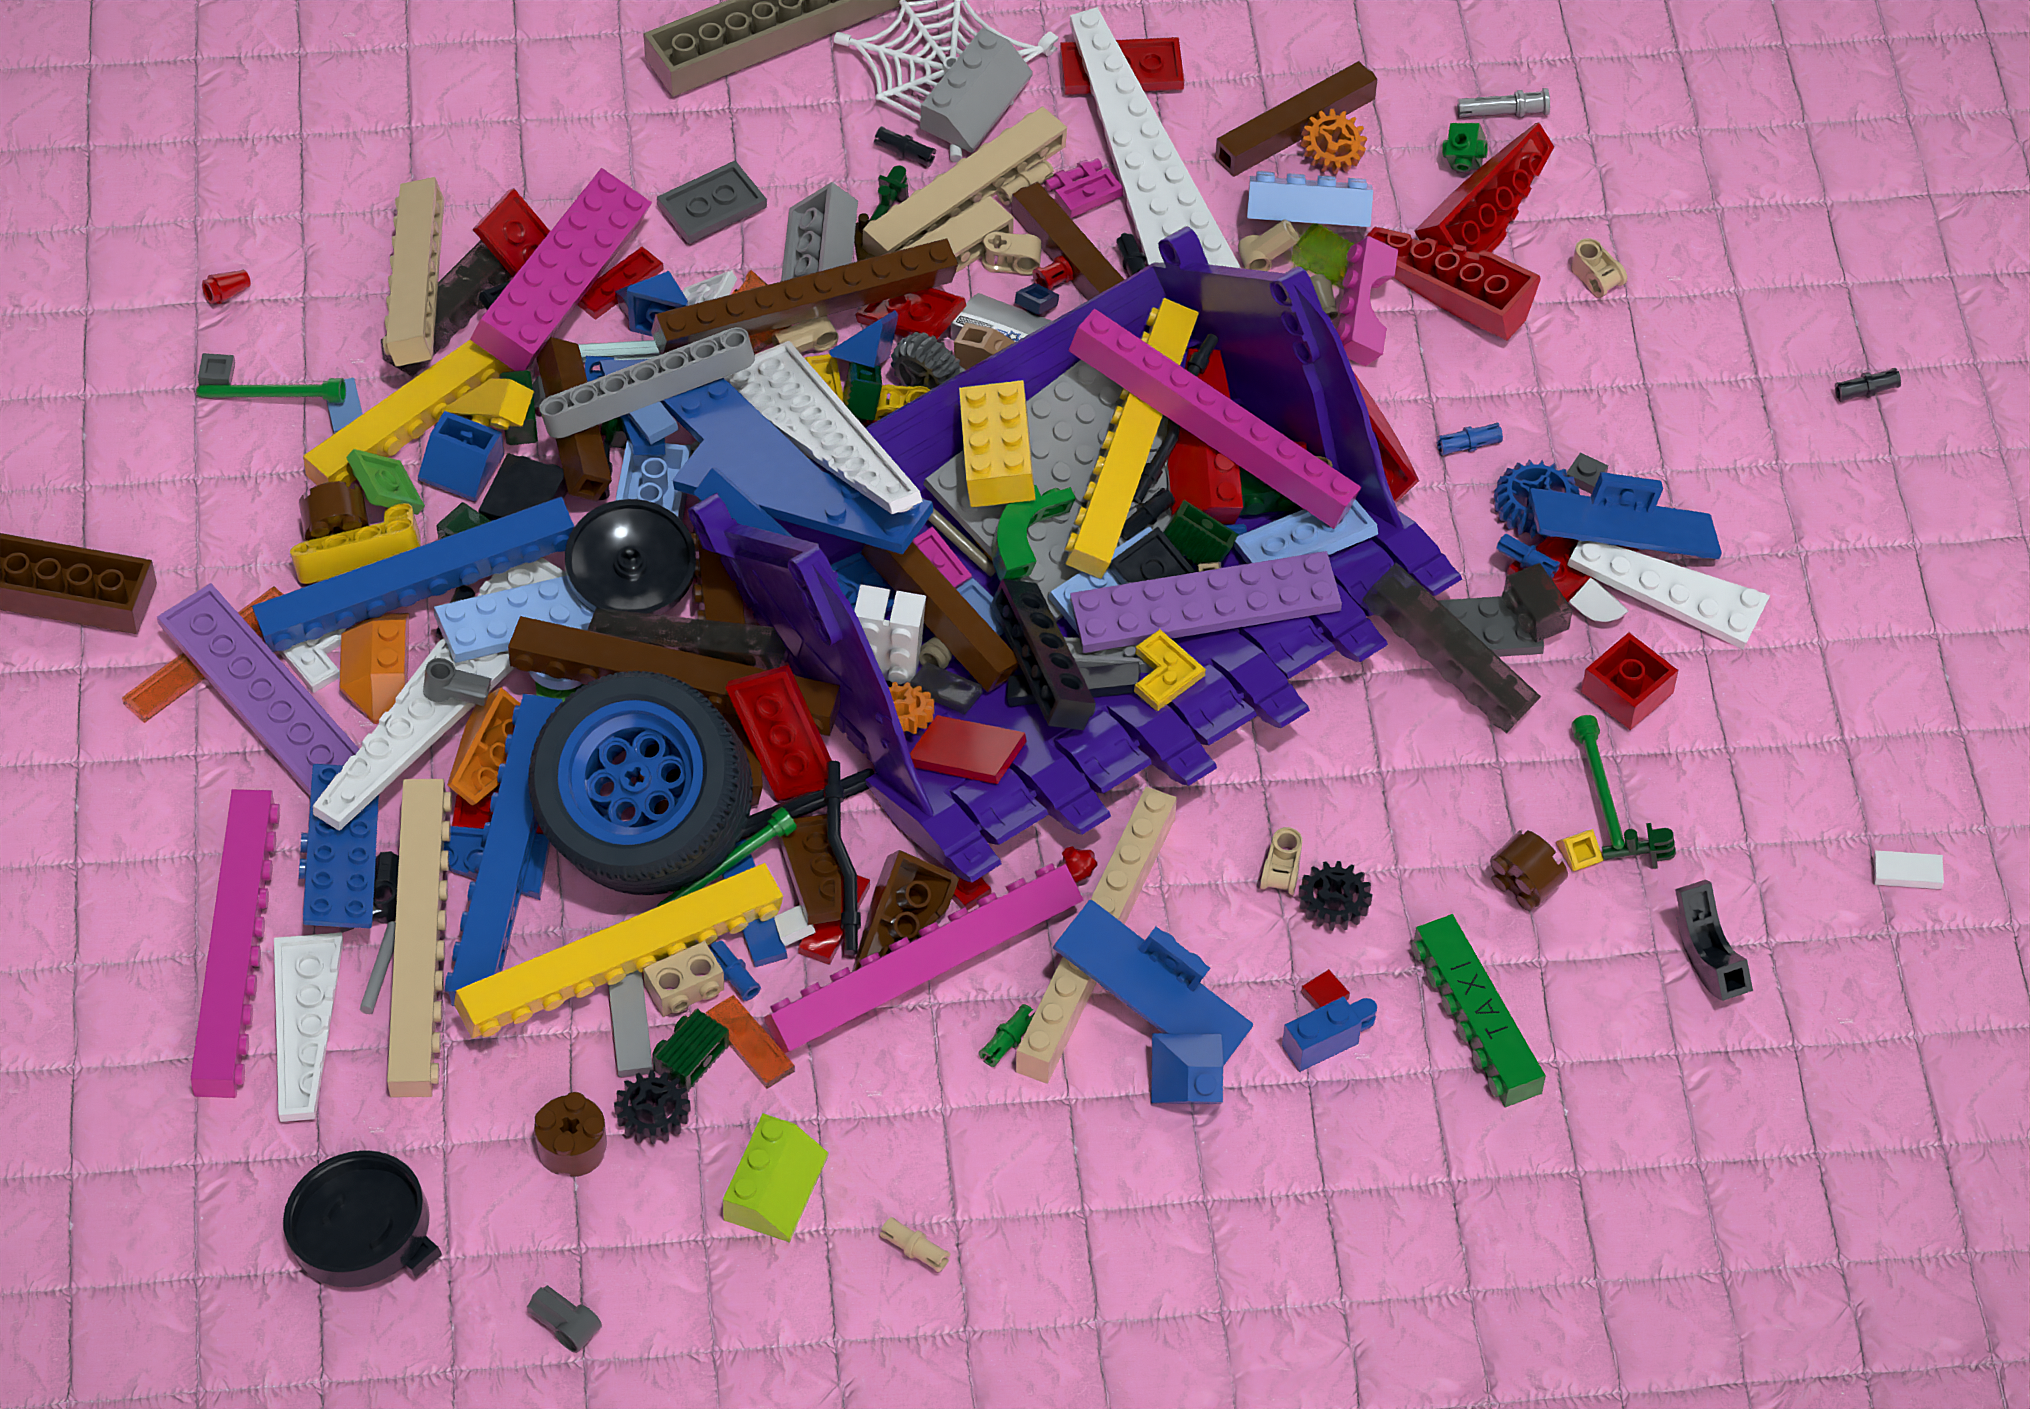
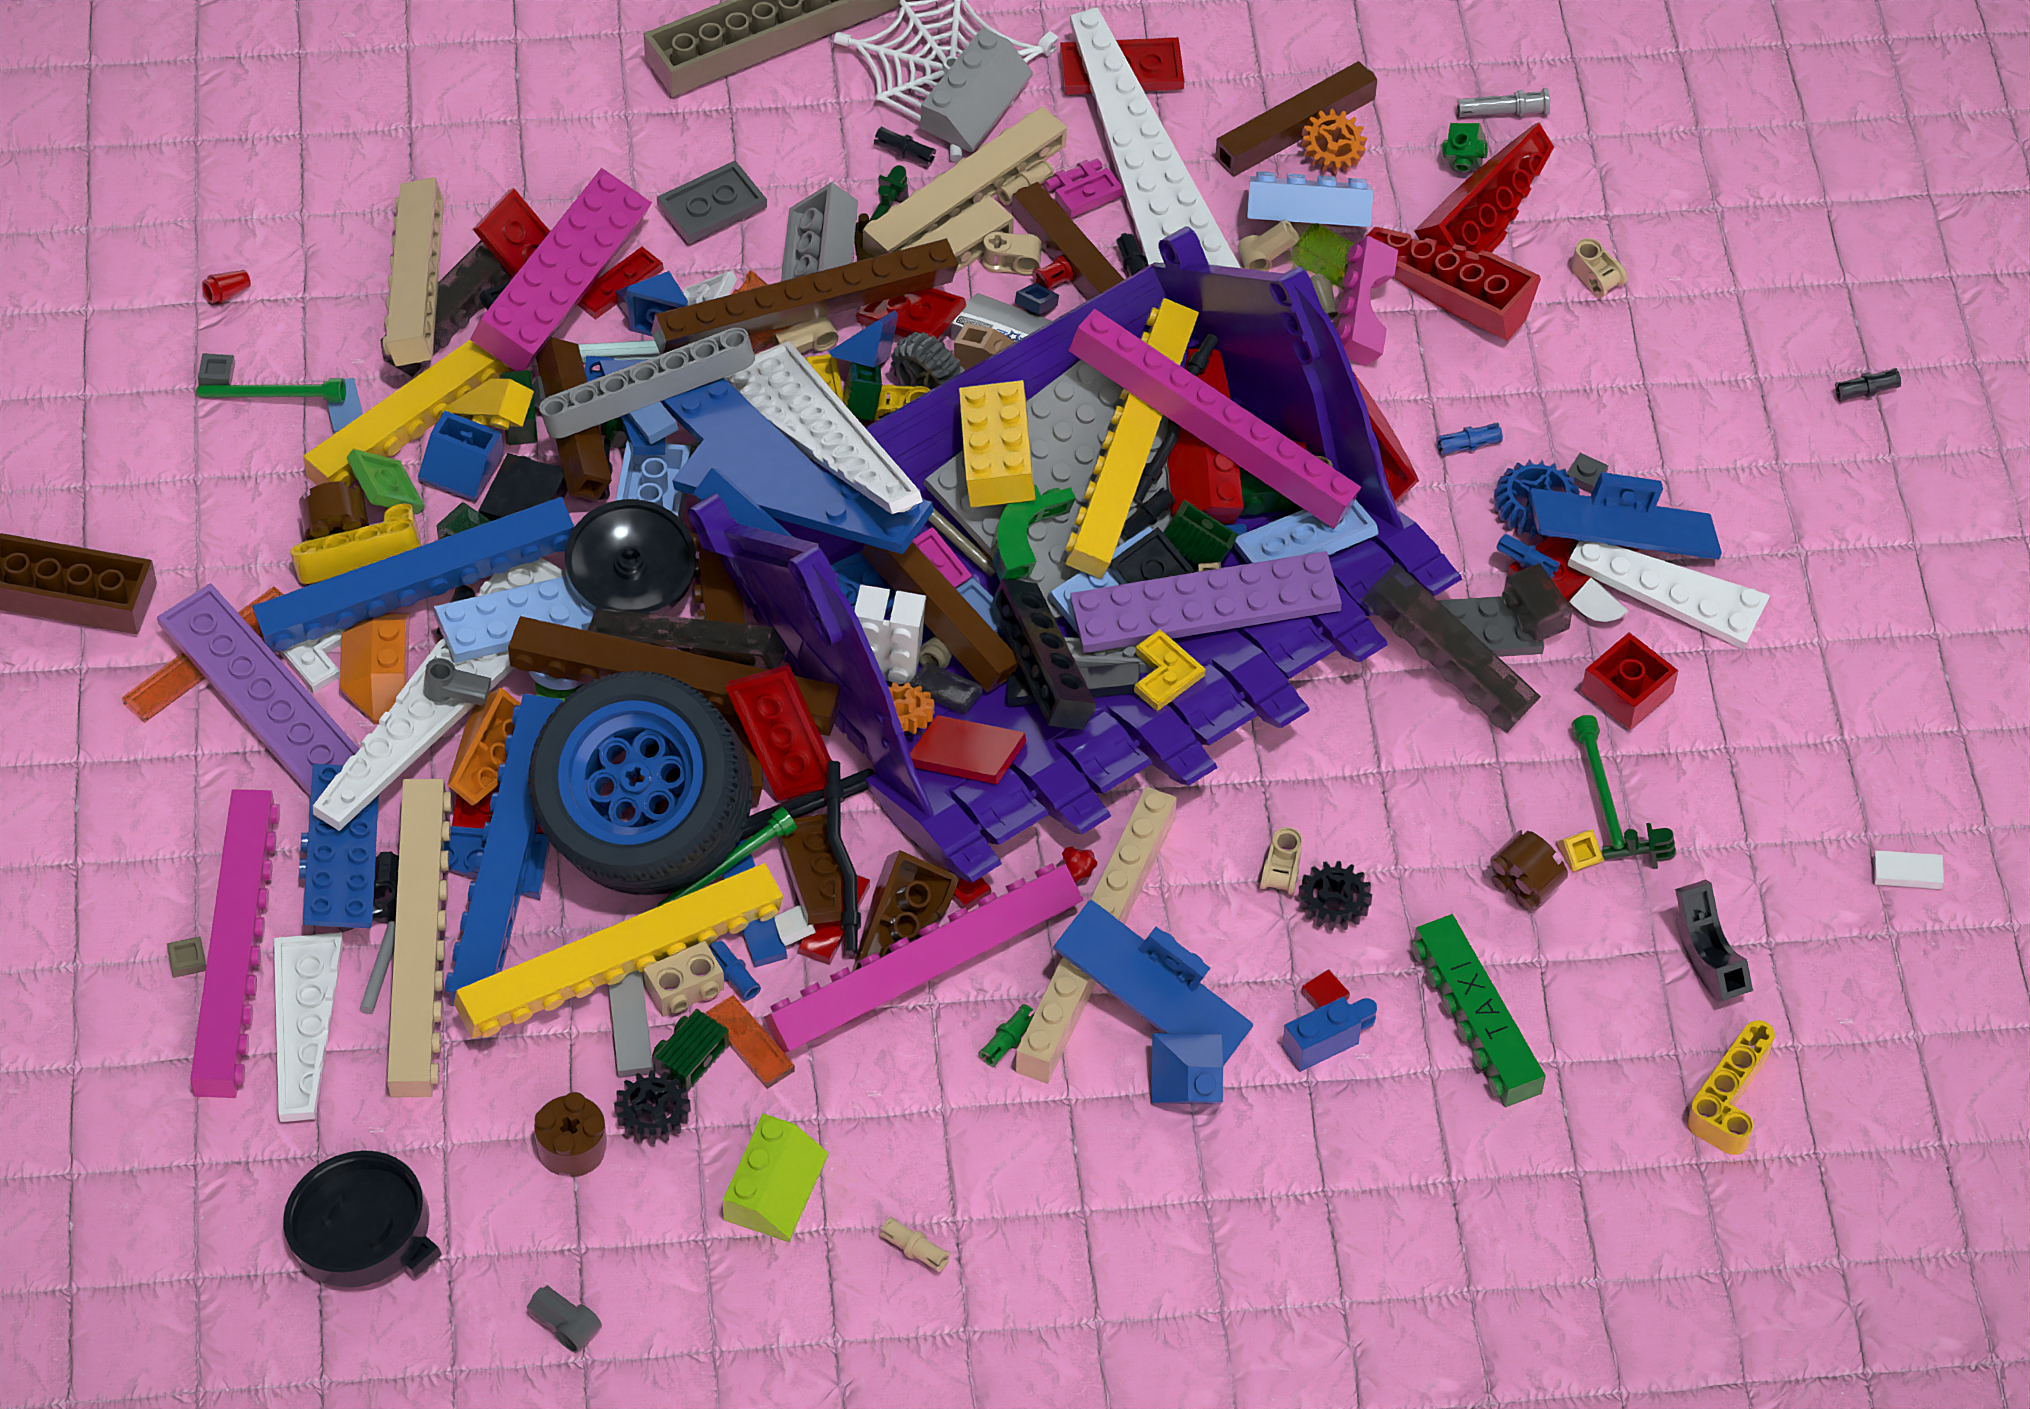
(187, 956): none -> dark tan tile
(1735, 1080): none -> yellow beam

